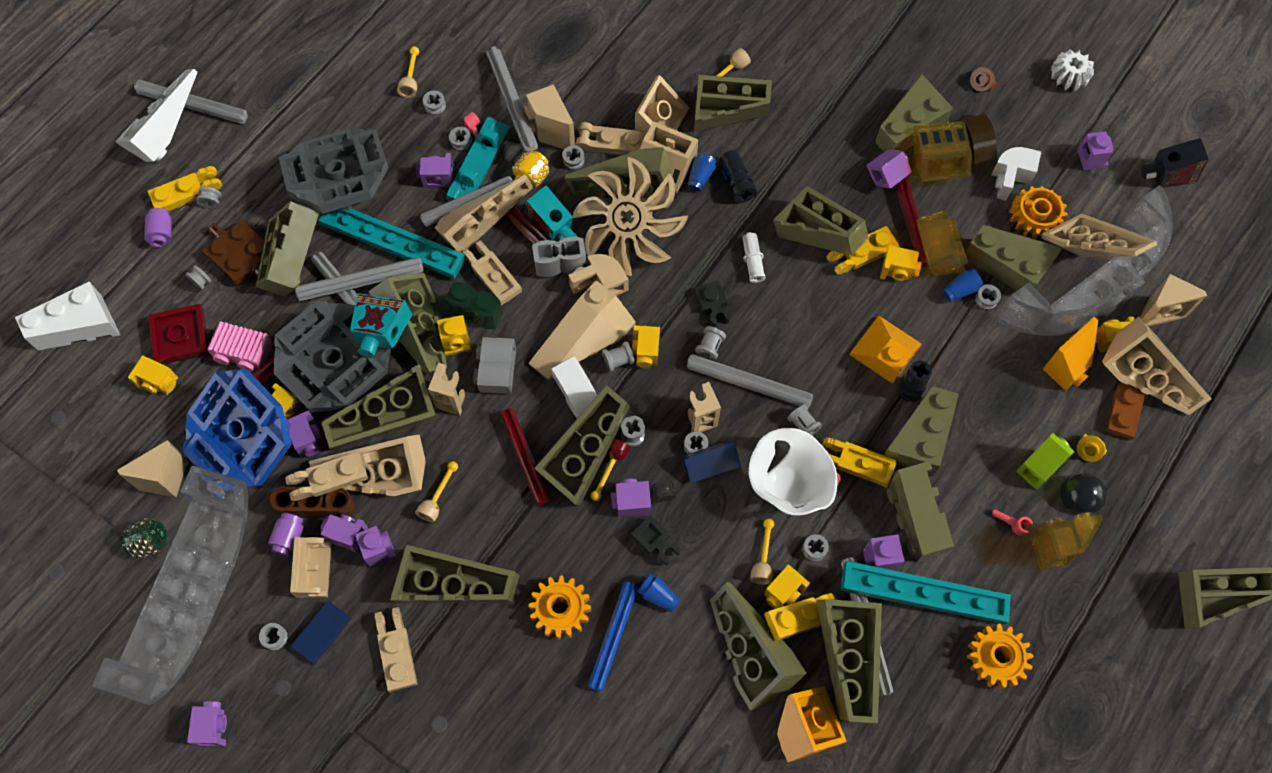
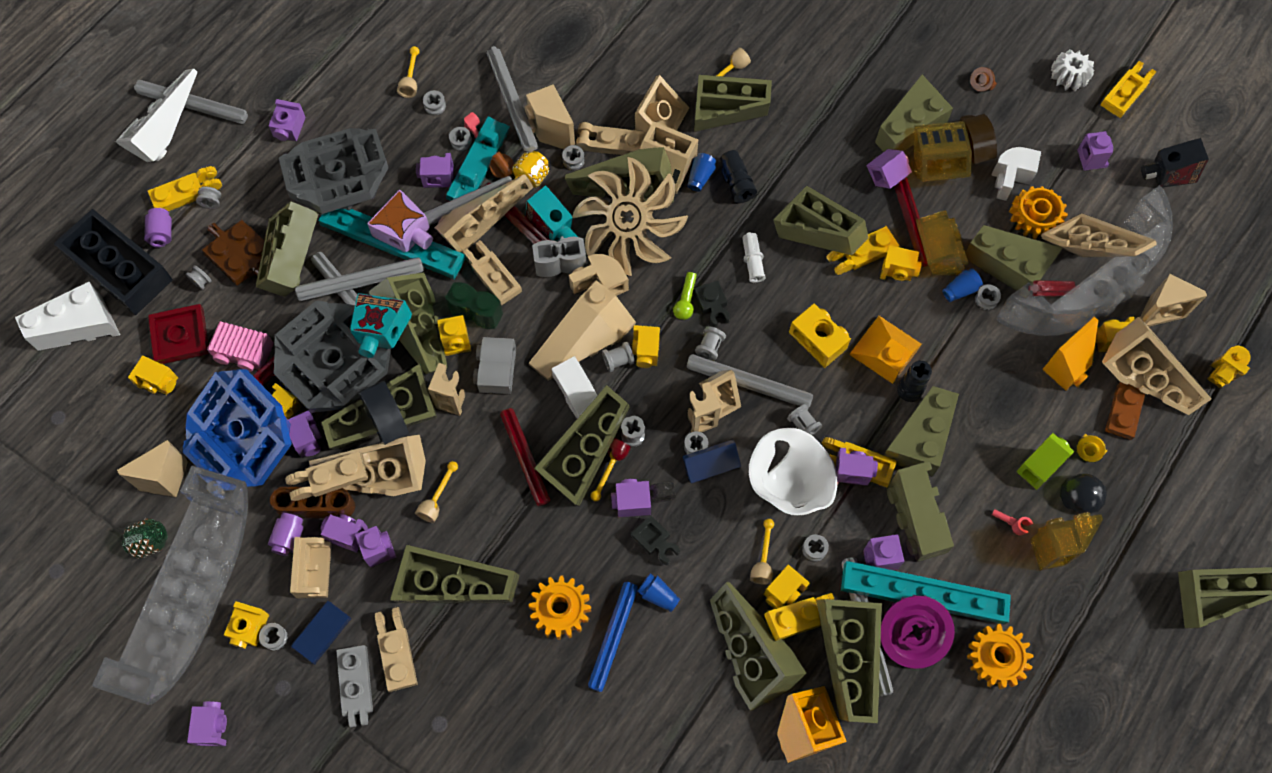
(114, 261): none -> black brick
(255, 619): none -> yellow brick
(287, 120): none -> medium lavender brick
(354, 684): none -> light grey hinge
(384, 412): none -> black slope
(401, 224): none -> torso
(501, 165): none -> dark orange plate
(683, 309): none -> lime bar
(725, 390): none -> tan slope
(823, 349): none -> yellow brick
(855, 467): none -> medium lavender brick
(935, 636): none -> magenta gear
(1051, 287): none -> dark red axle
(1127, 90): none -> yellow hinge
(1230, 366): none -> yellow hips

